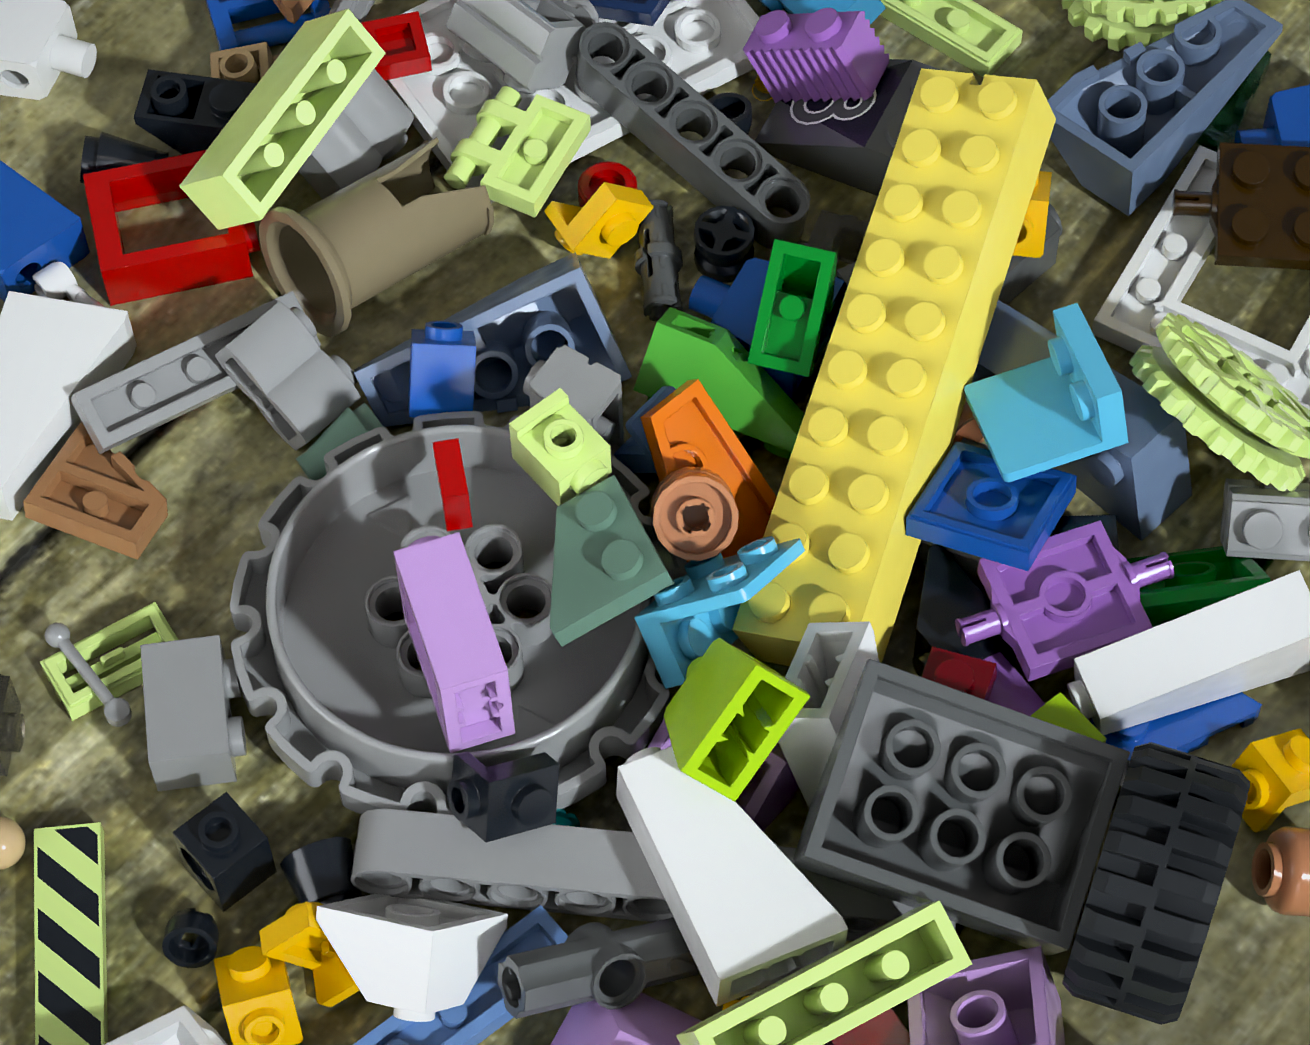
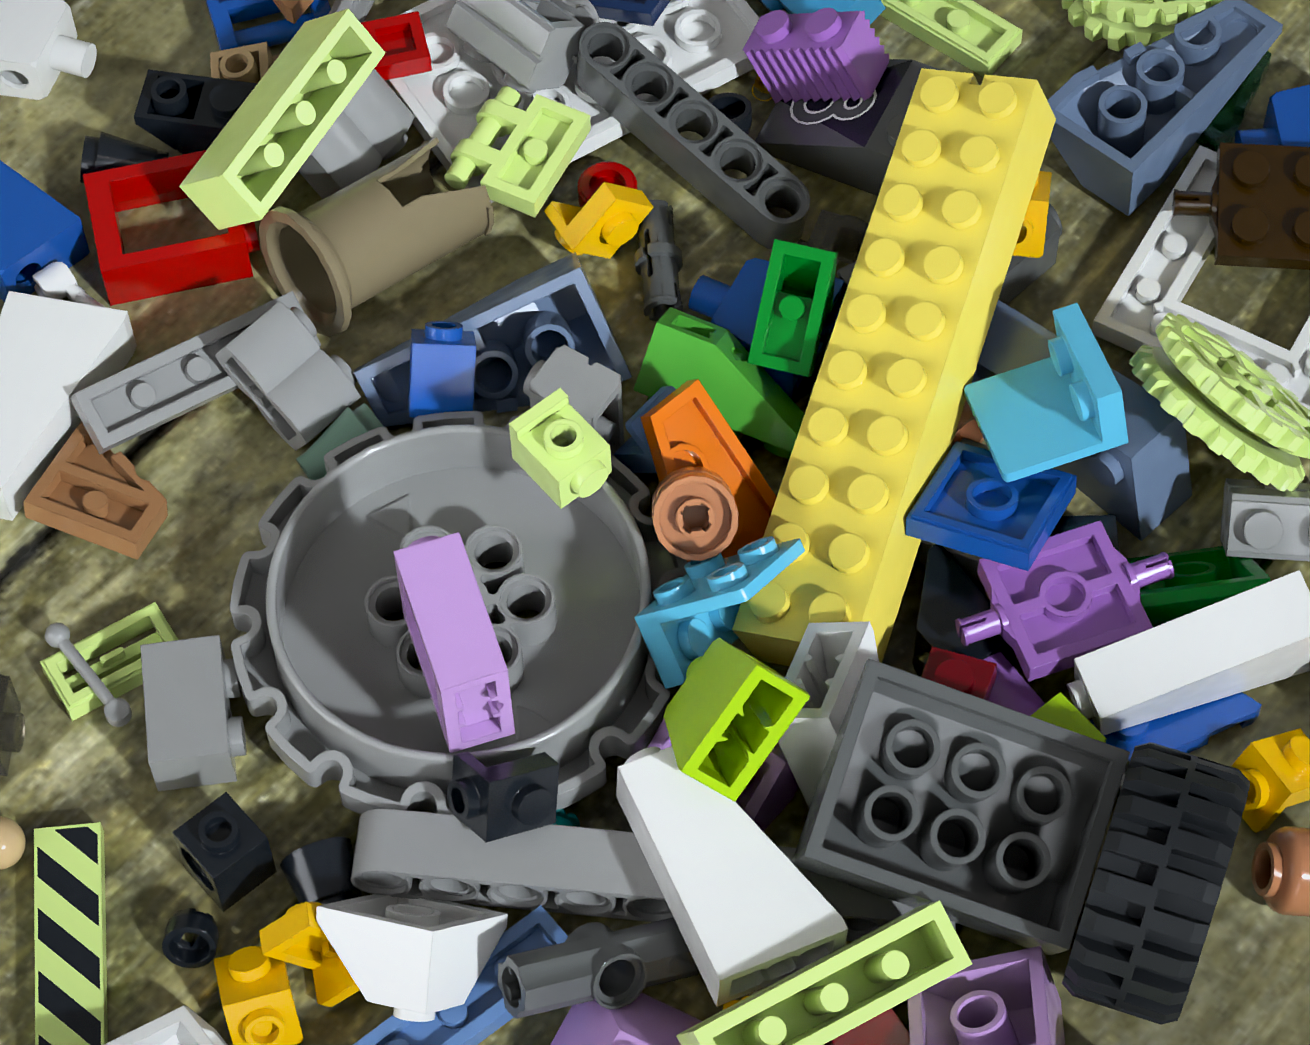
(452, 484): red tile -> none
(600, 561): sand green wing -> none
(714, 231): black wheel -> none

